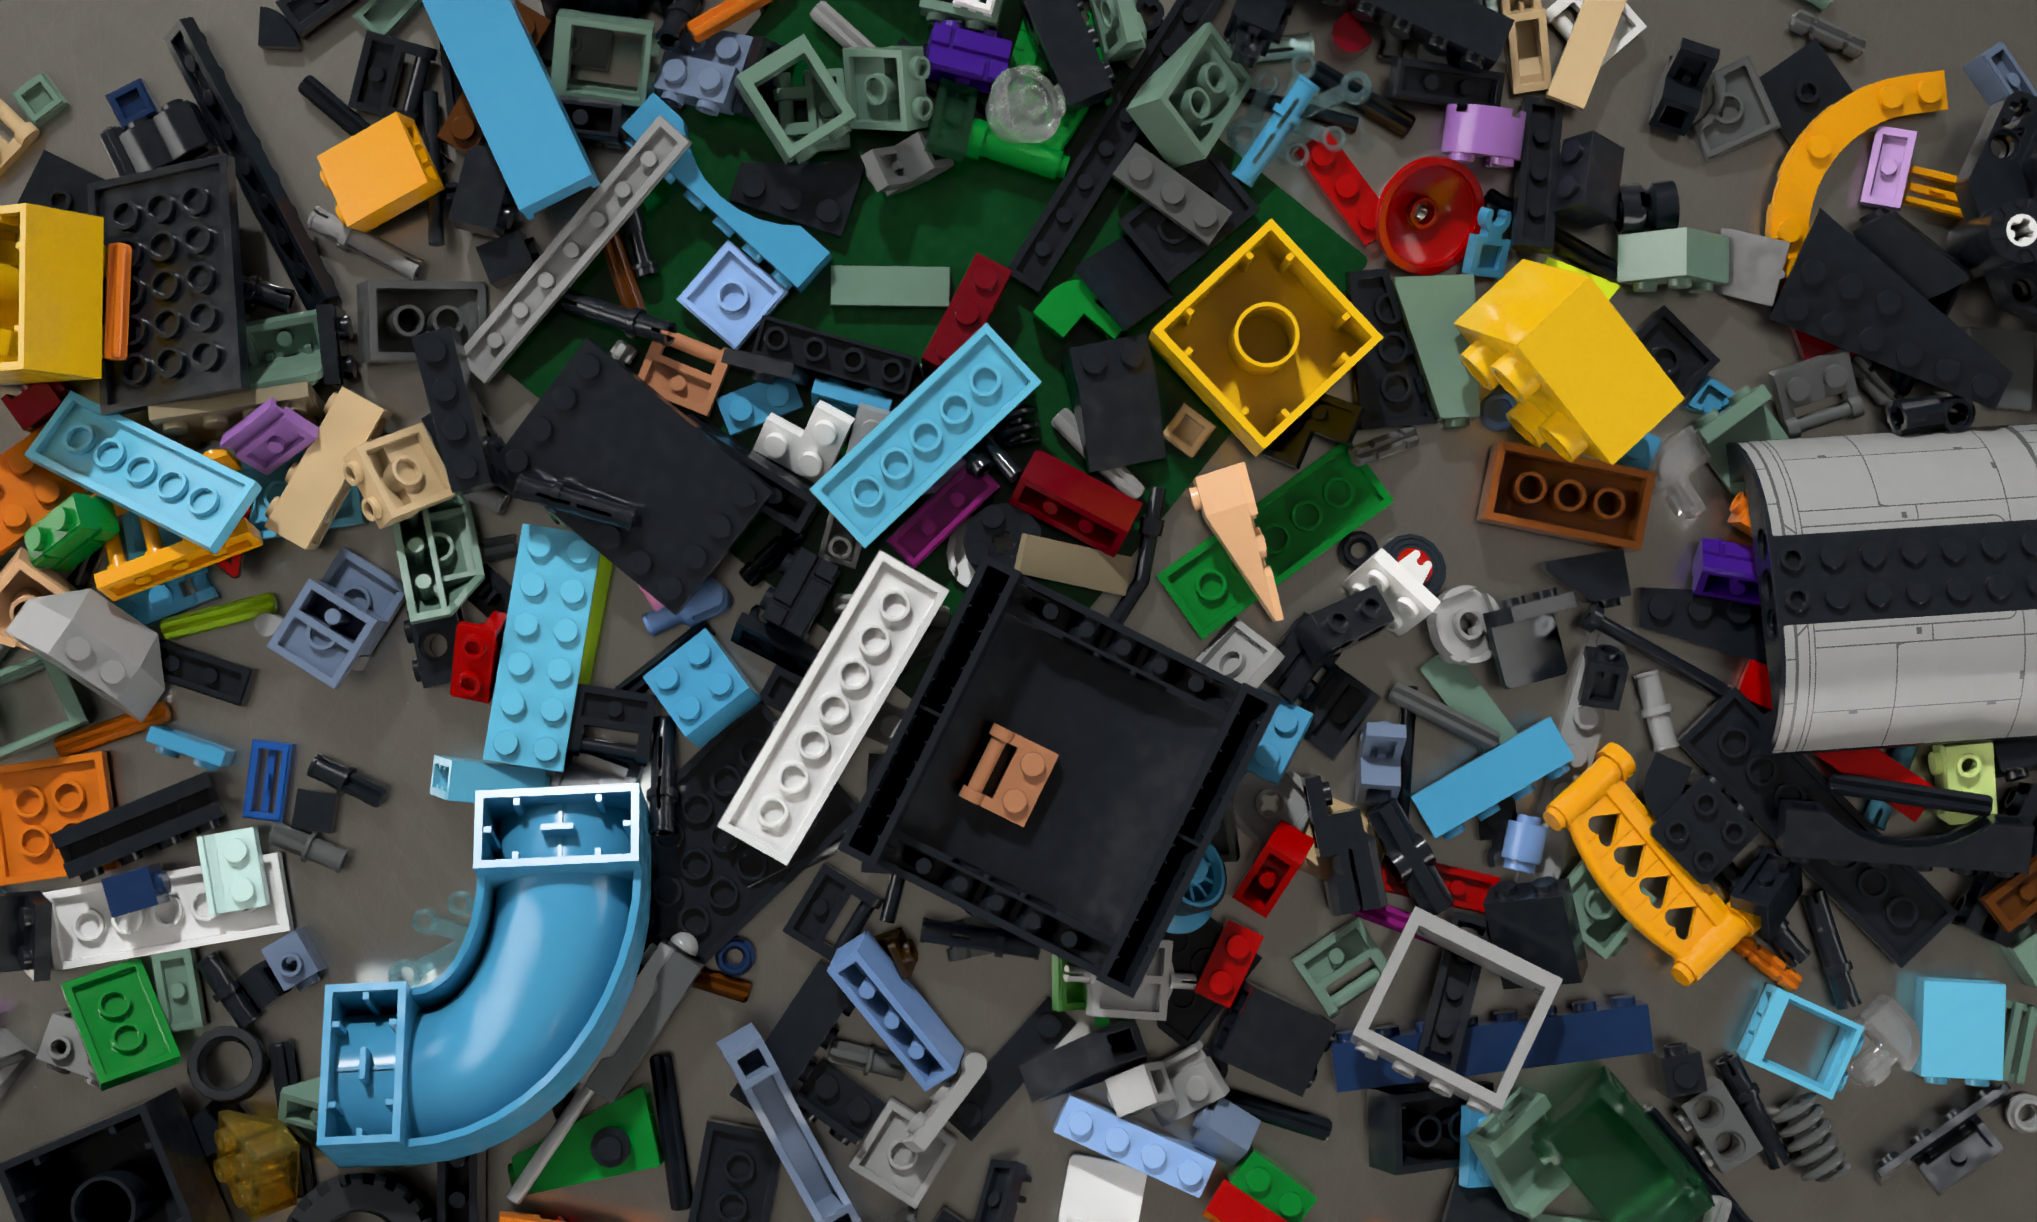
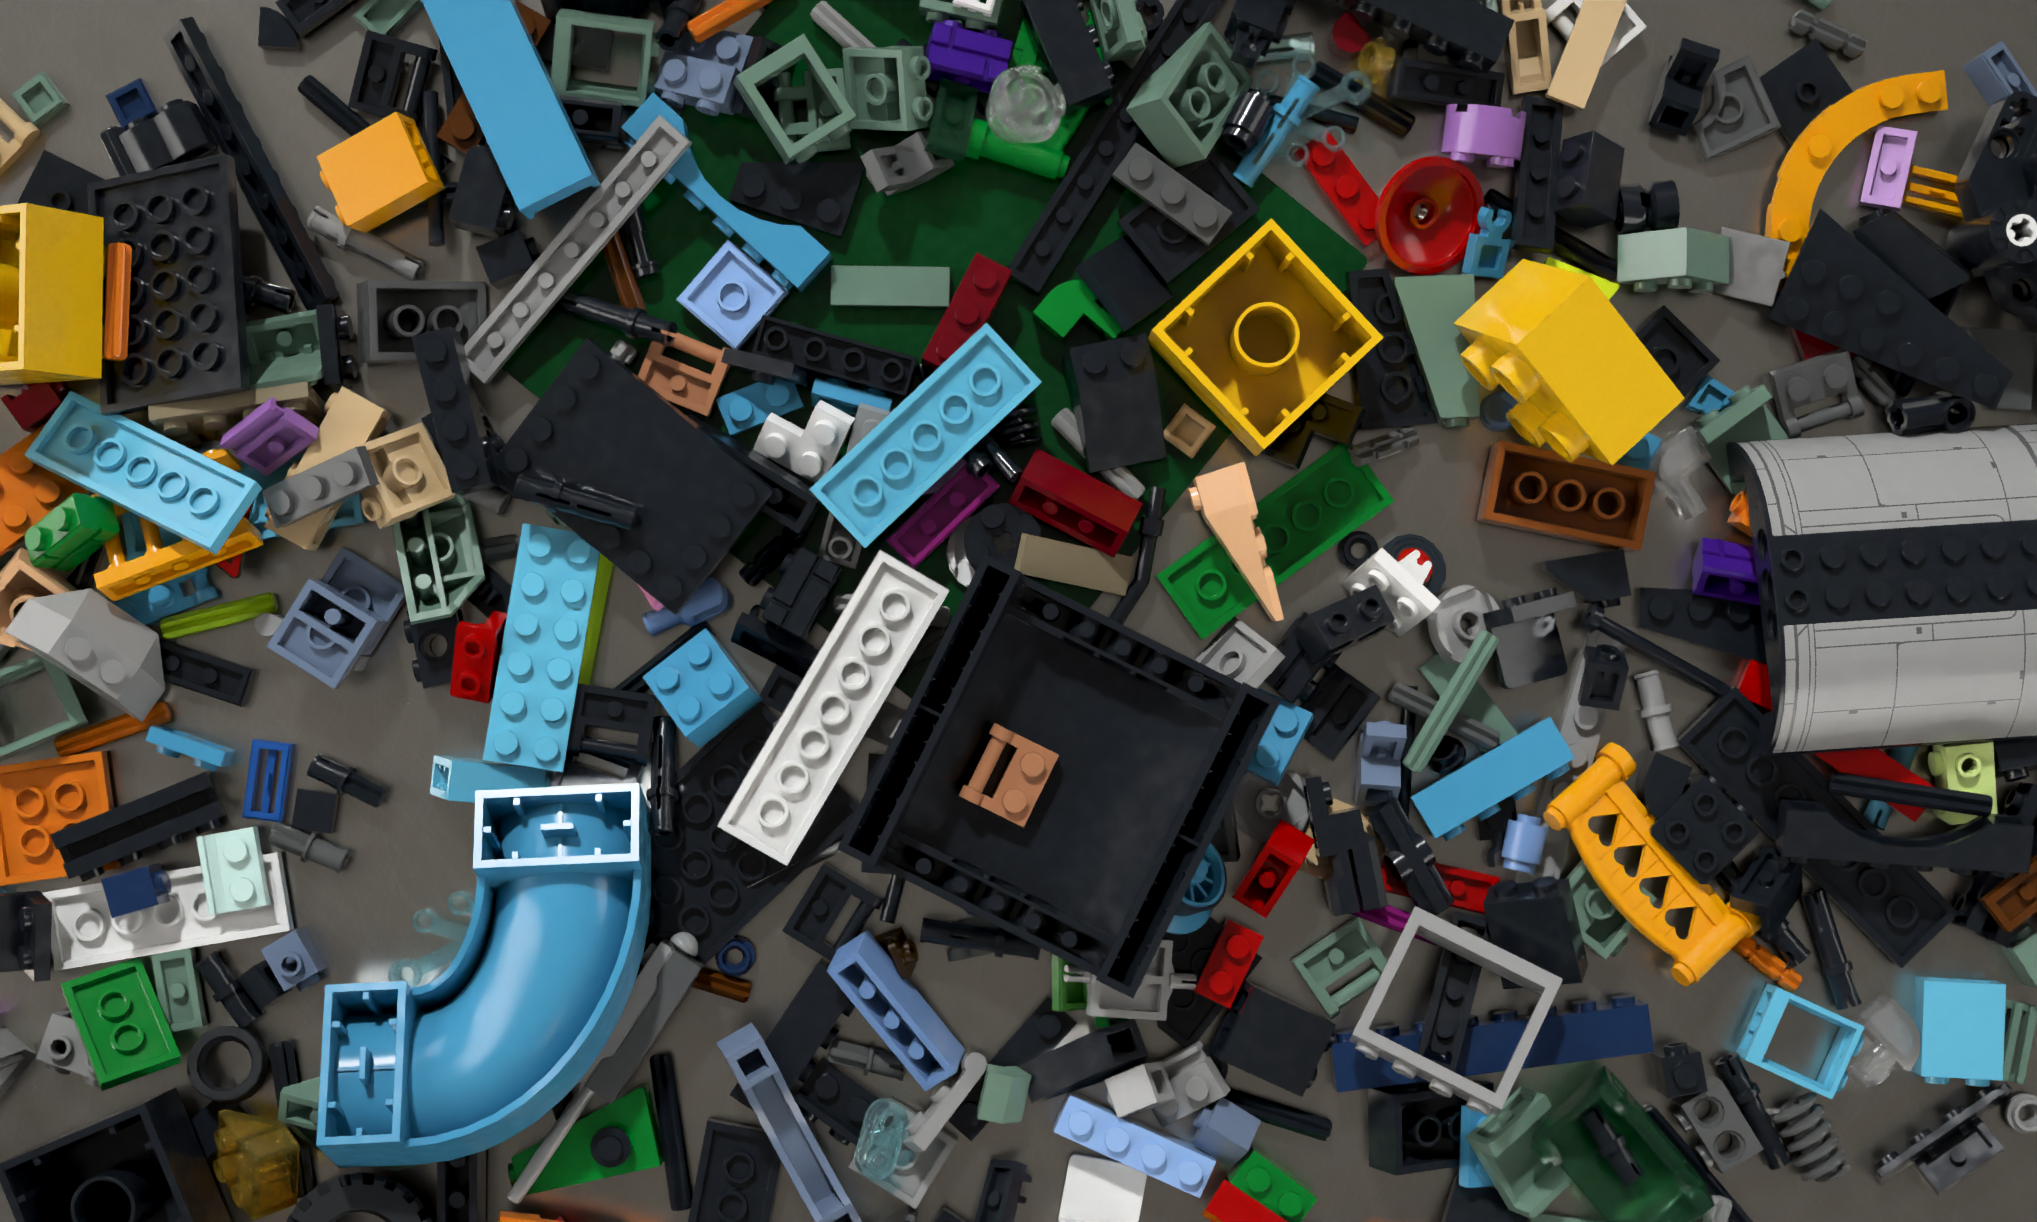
(320, 487): none -> dark grey plate
(880, 1140): none -> clear light blue plate
(1003, 1094): none -> sand green piece
(1247, 121): none -> black brick
(1376, 59): none -> clear yellow plate
(1451, 701): none -> sand green axle
(1455, 755): none -> black plate
(1611, 1145): none -> black pin

